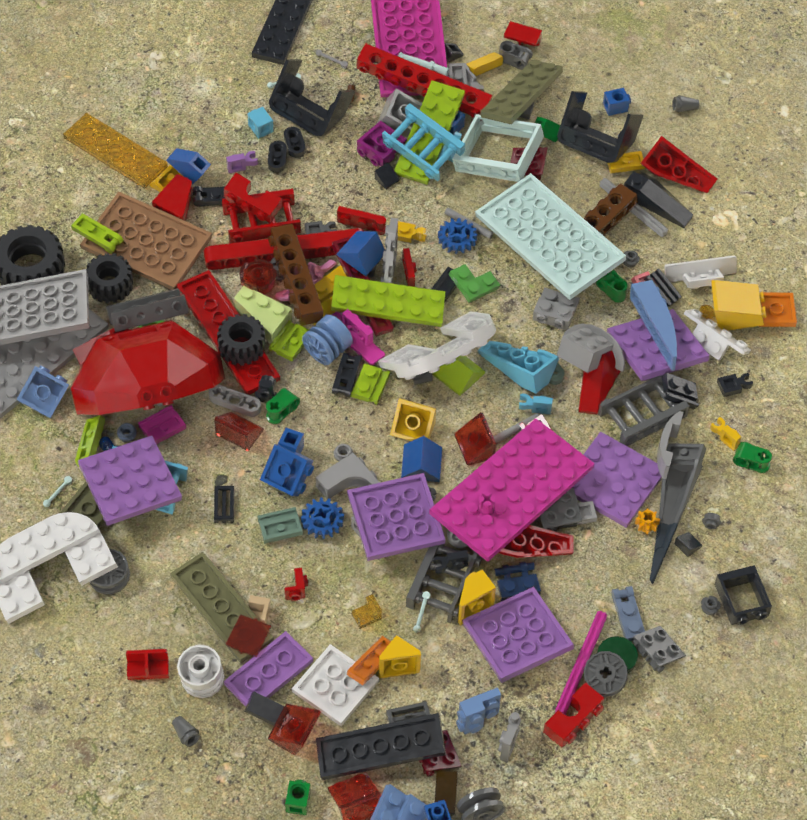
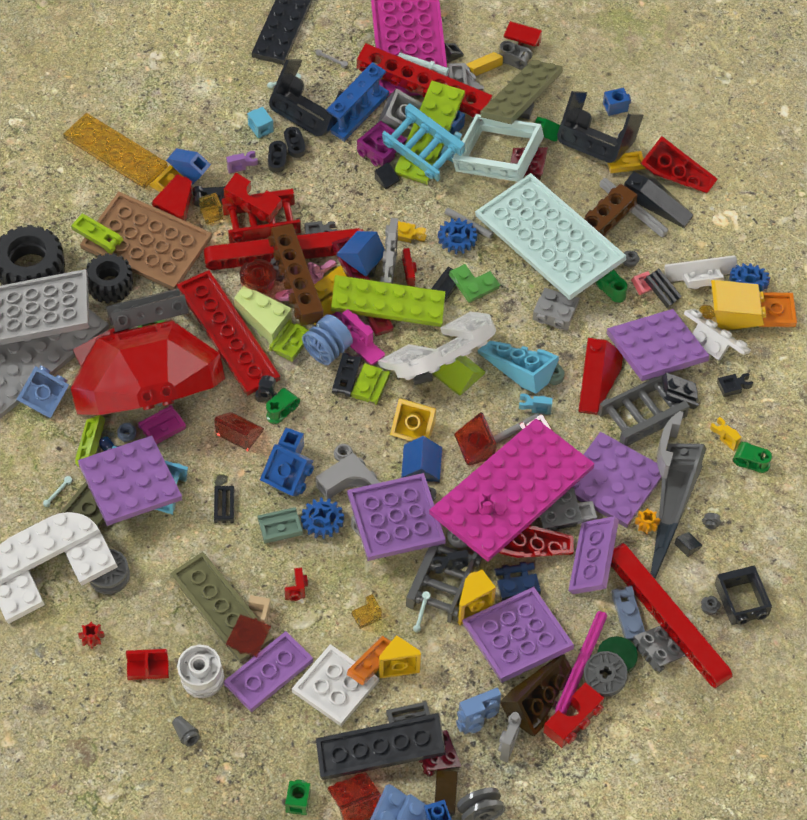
(91, 635): none -> red gear
(210, 208): none -> clear yellow panel
(240, 407): light grey beam -> none
(241, 351): black tyre -> none
(263, 708): black tile -> none
(293, 727): clear red slope -> none
(358, 102): none -> blue fence
(361, 219): red plate -> none
(537, 695): none -> dark brown wedge
(585, 344): light grey piece -> none
(593, 555): none -> medium lavender plate
(656, 317): medium blue slope -> none
(670, 617): none -> red beam
(684, 104): dark grey cone -> none
(750, 275): none -> blue gear

